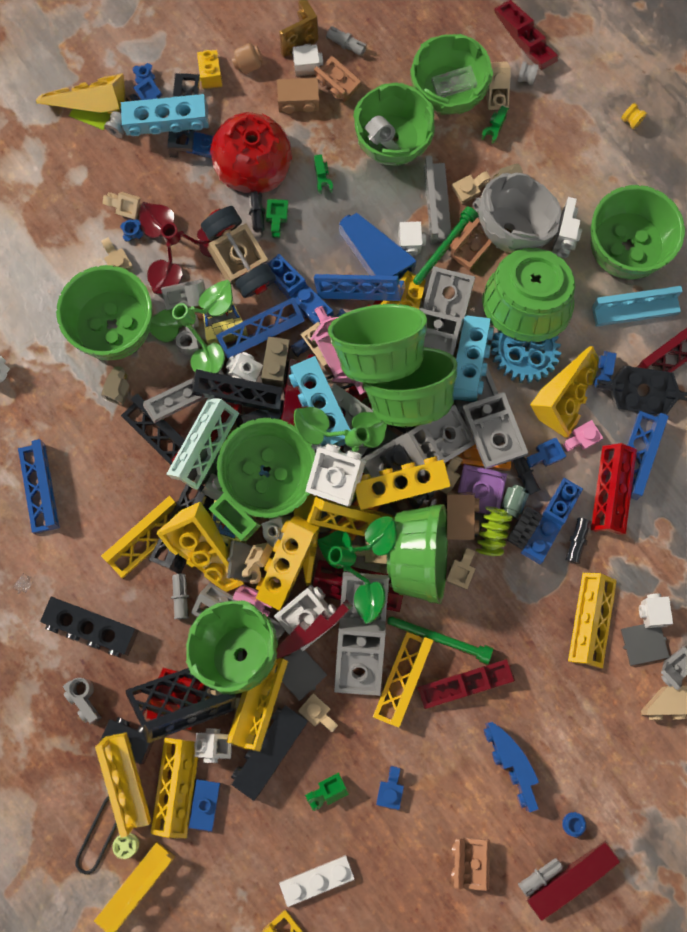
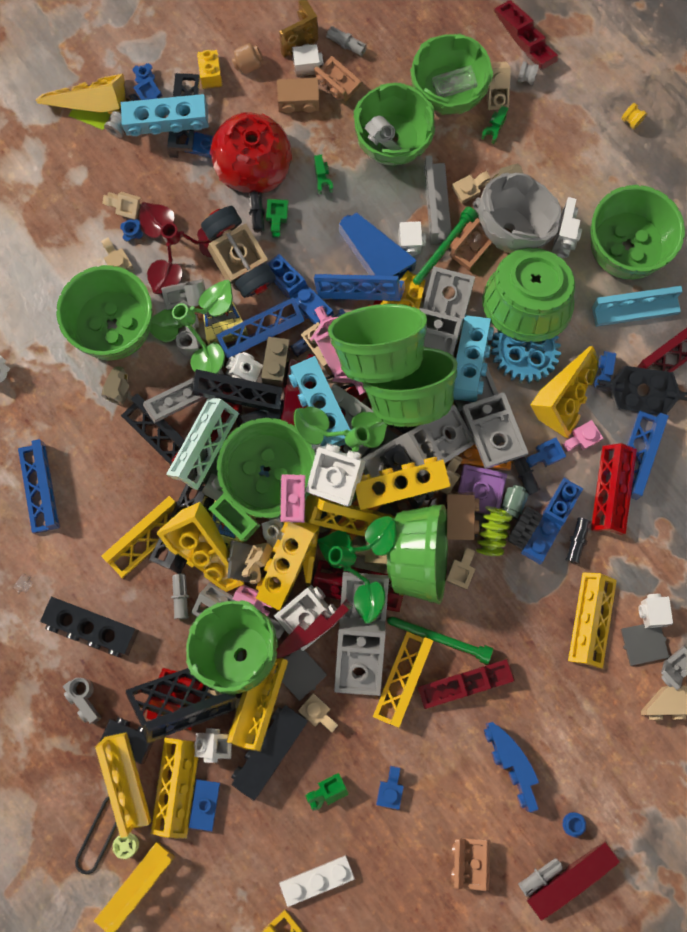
(292, 498): none -> bright pink plate

